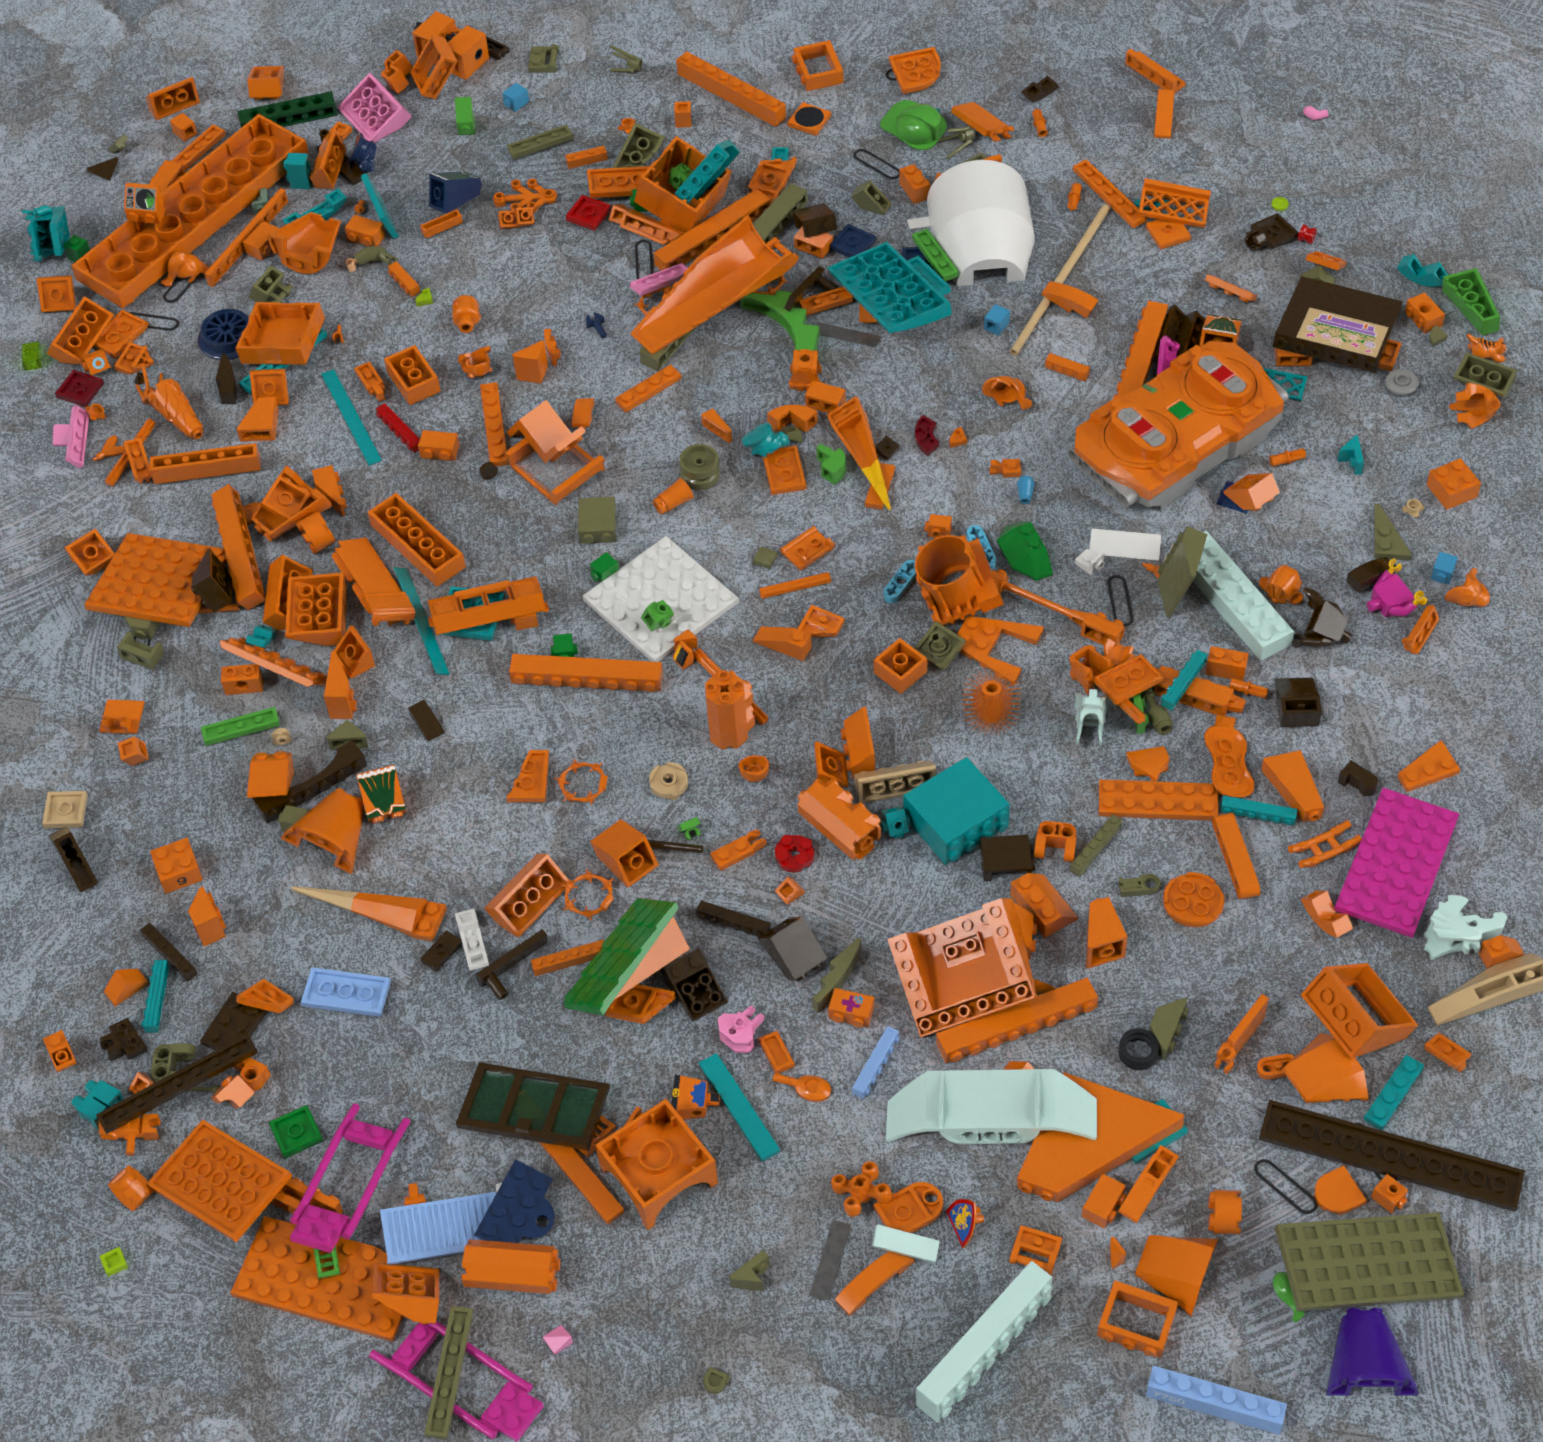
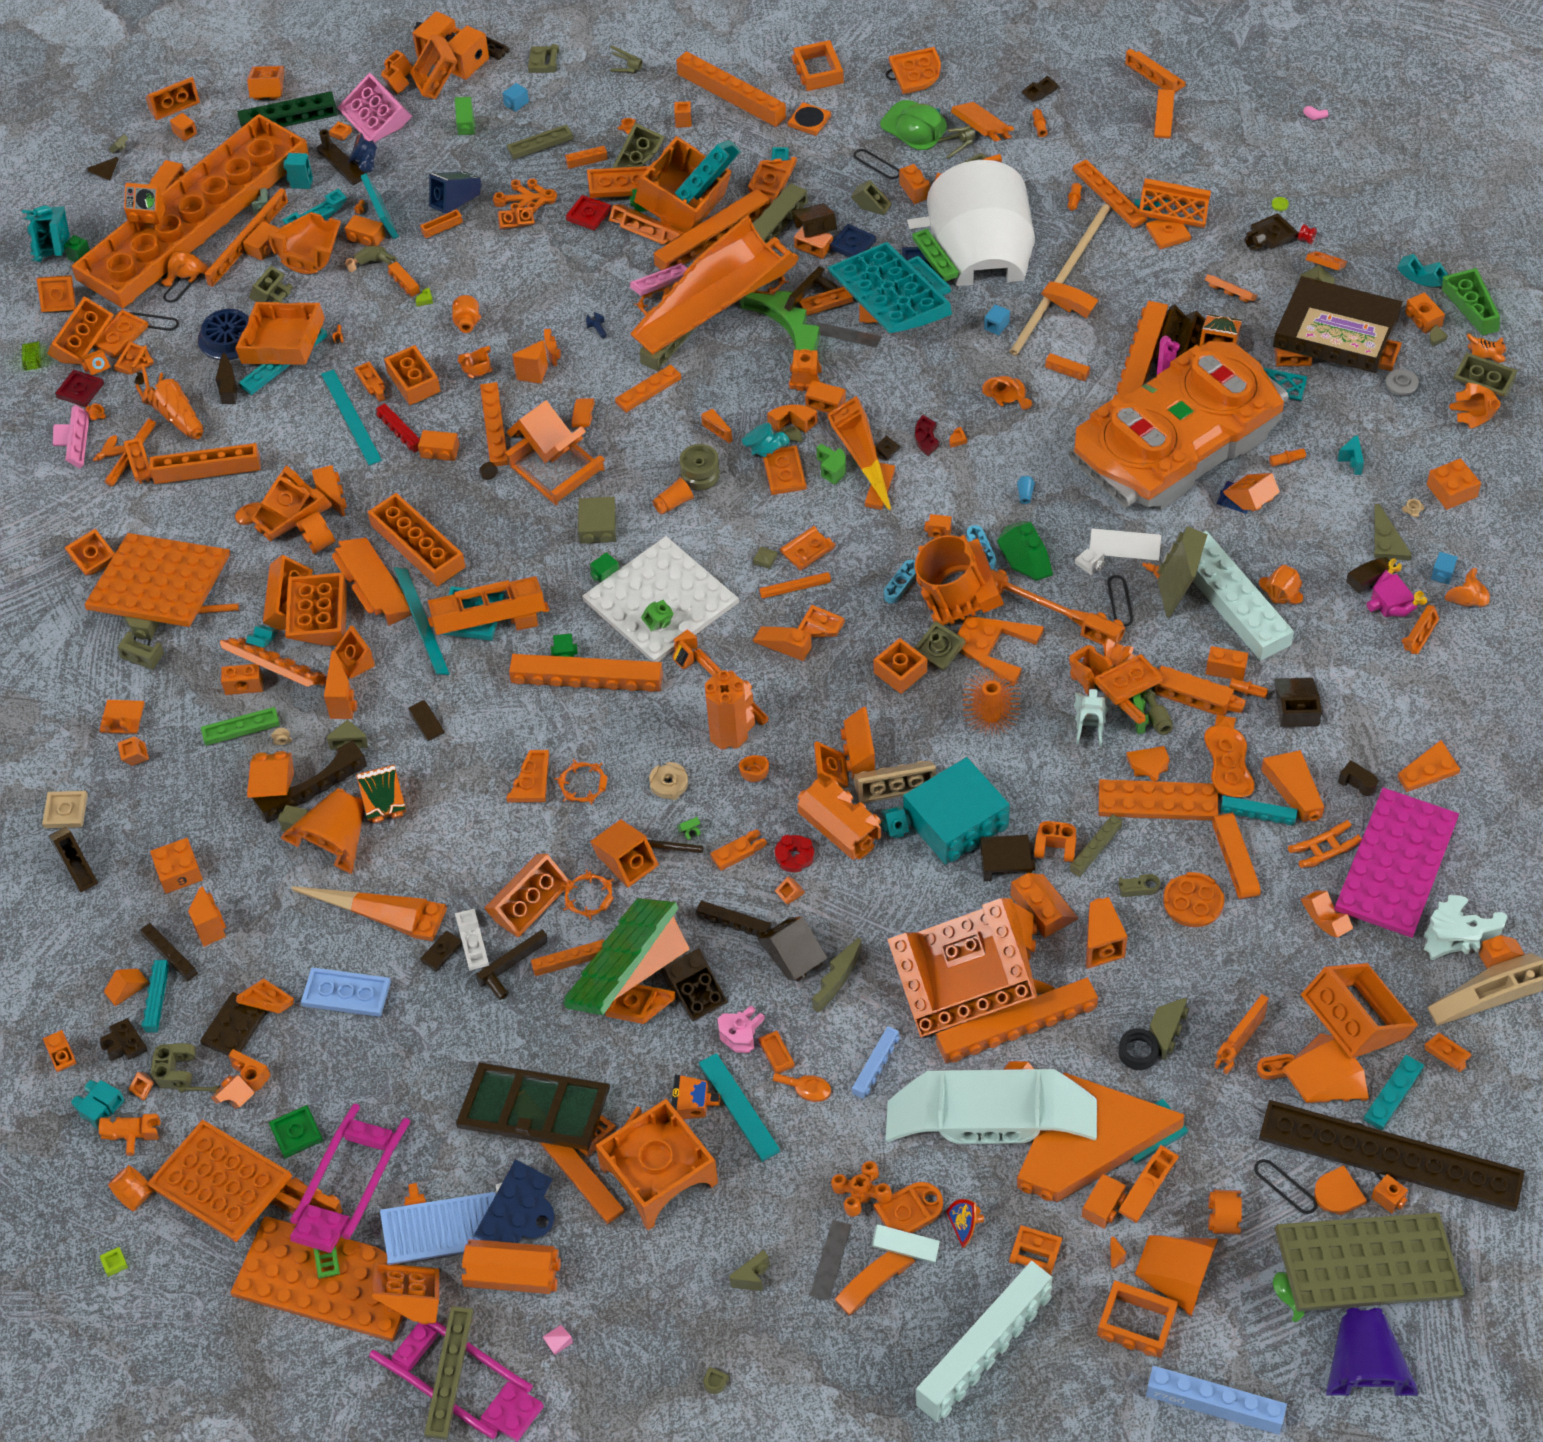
(176, 1083): dark brown plate -> none
(200, 146): orange plate -> none
(212, 582): dark brown slope -> none
(238, 547): orange brick -> none
(260, 421): orange slope -> none
(270, 384): orange tile -> none
(328, 161): orange slope -> none
(389, 607): orange piece -> none
(636, 257): black piece -> none
(679, 175): bright green brick -> none
(851, 1008): orange brick -> none
(1007, 467): orange plate -> none
(1183, 681): teal piece -> none
(1325, 624): dark brown torso -> none

